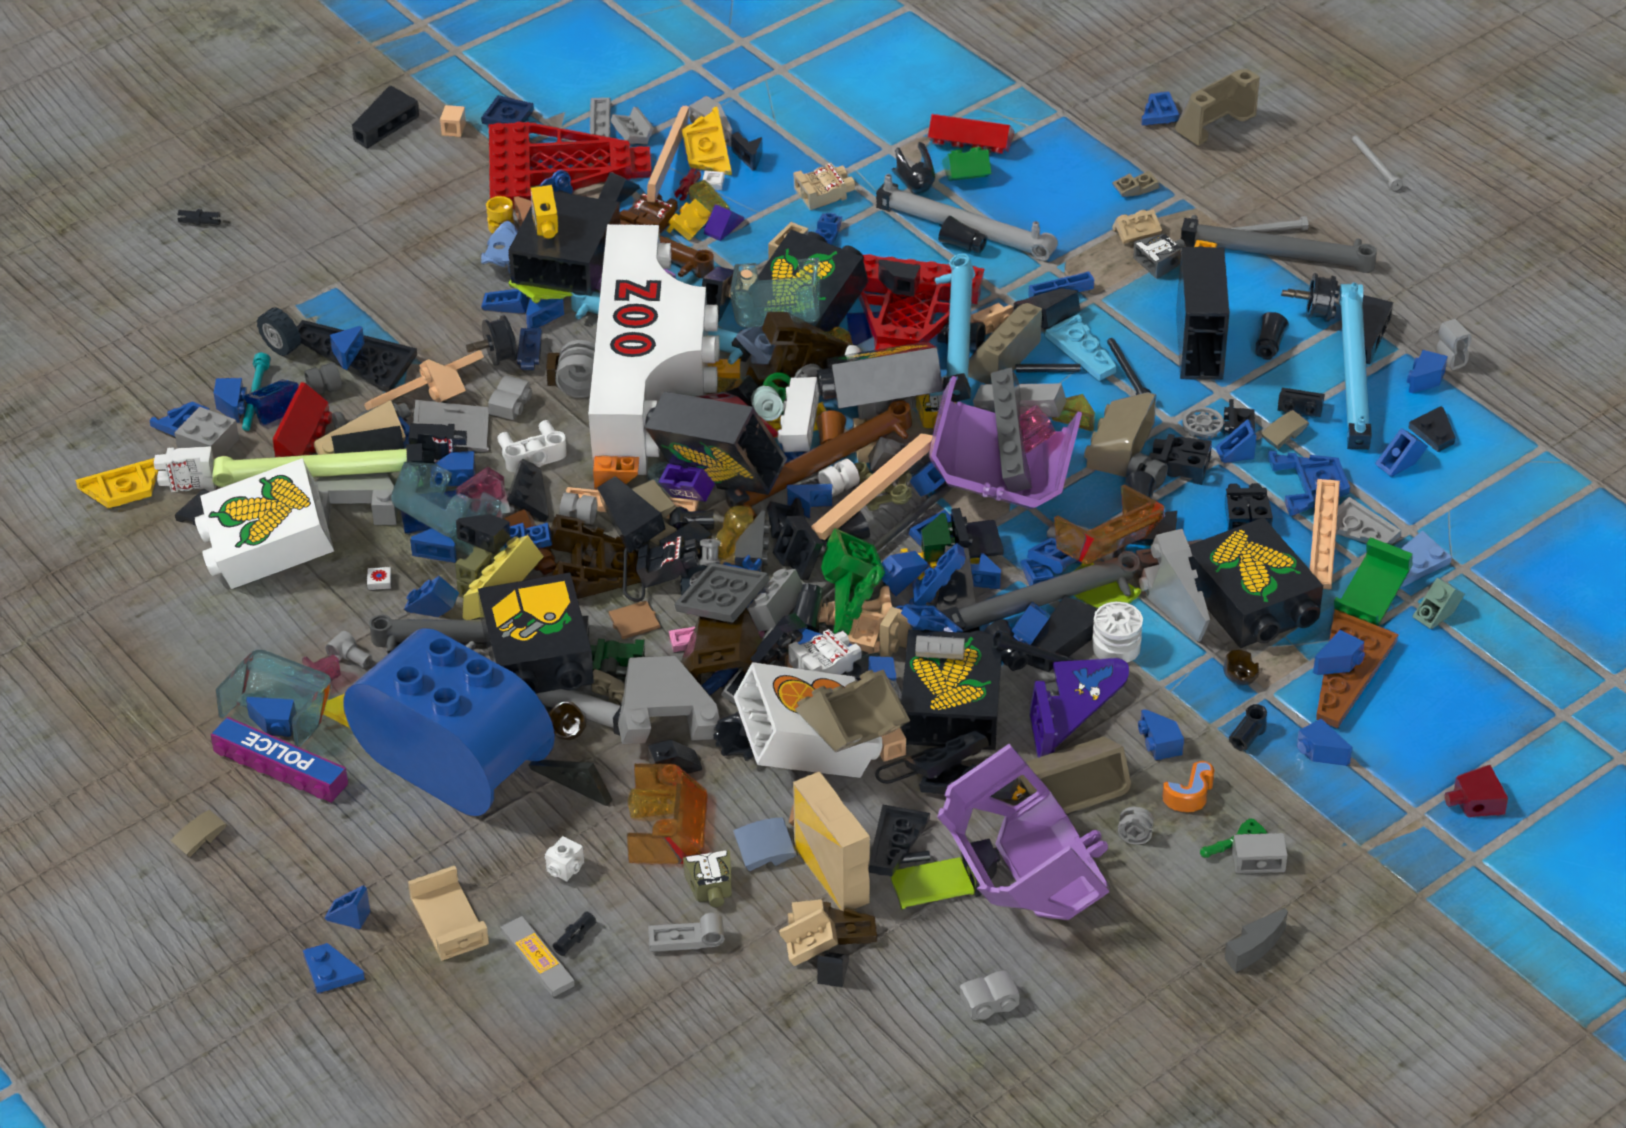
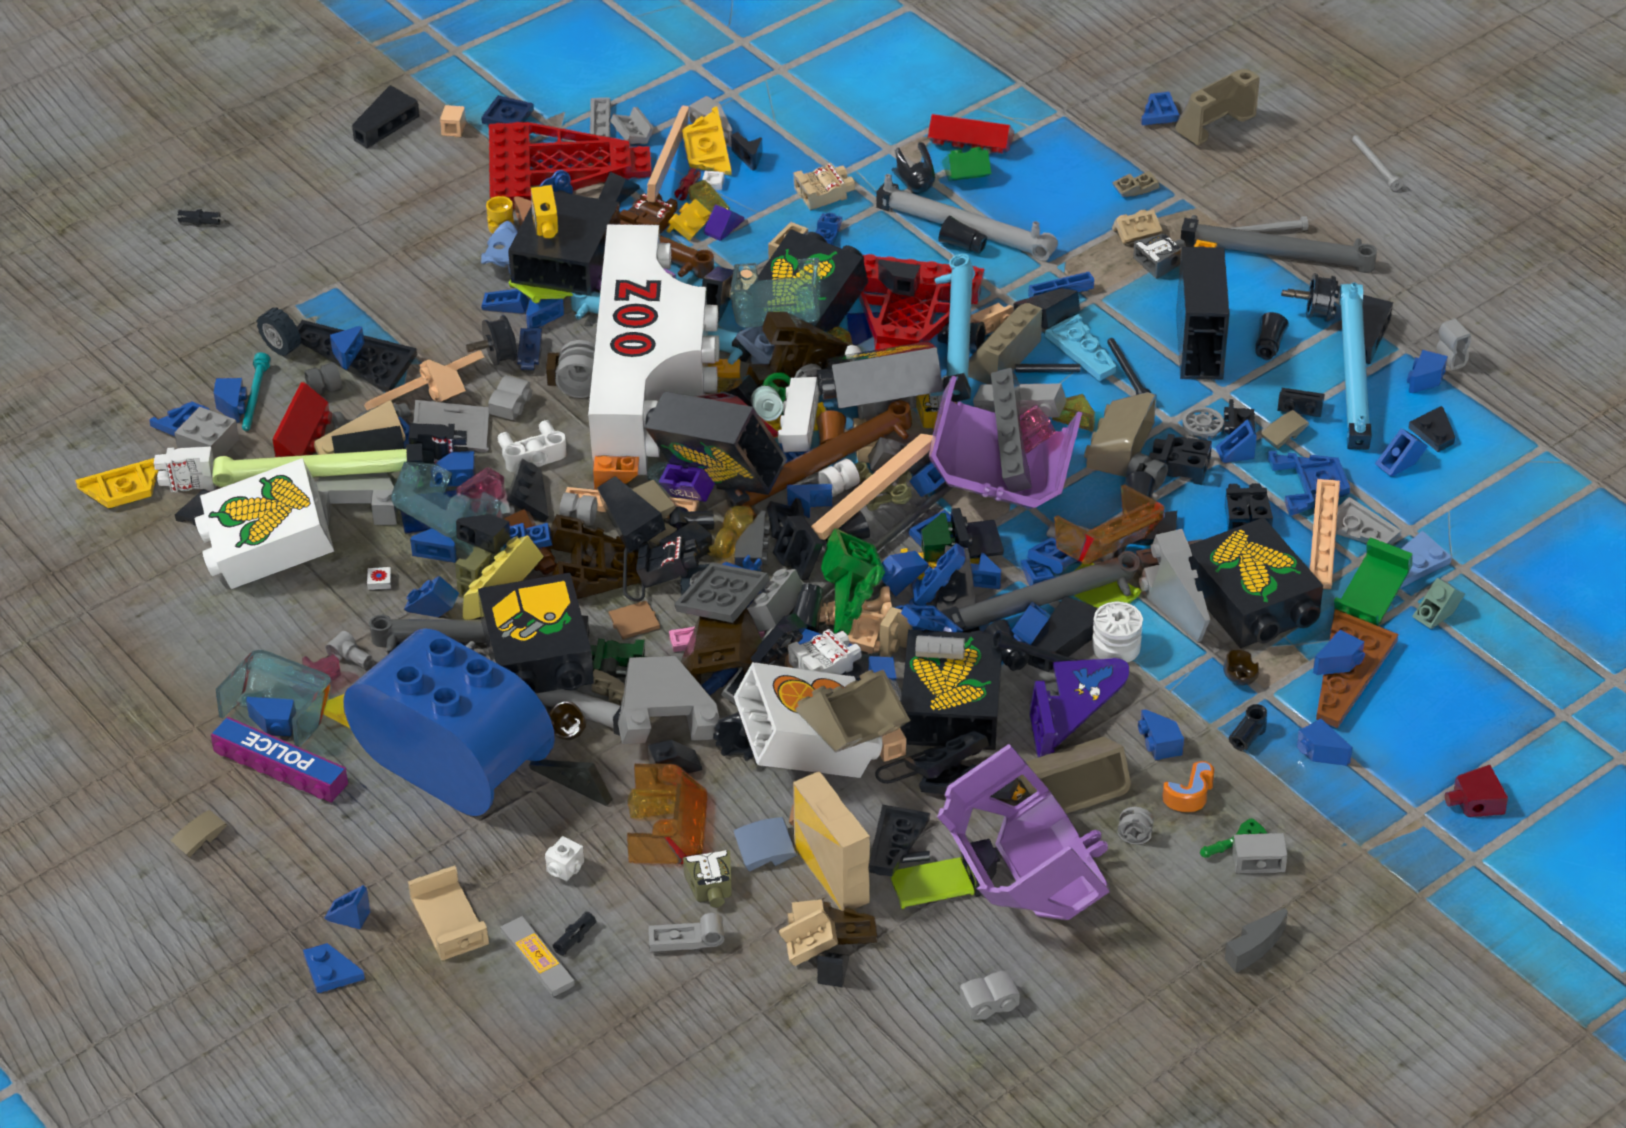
(272, 400): clear blue bracket -> none
(709, 551): light grey bush -> none

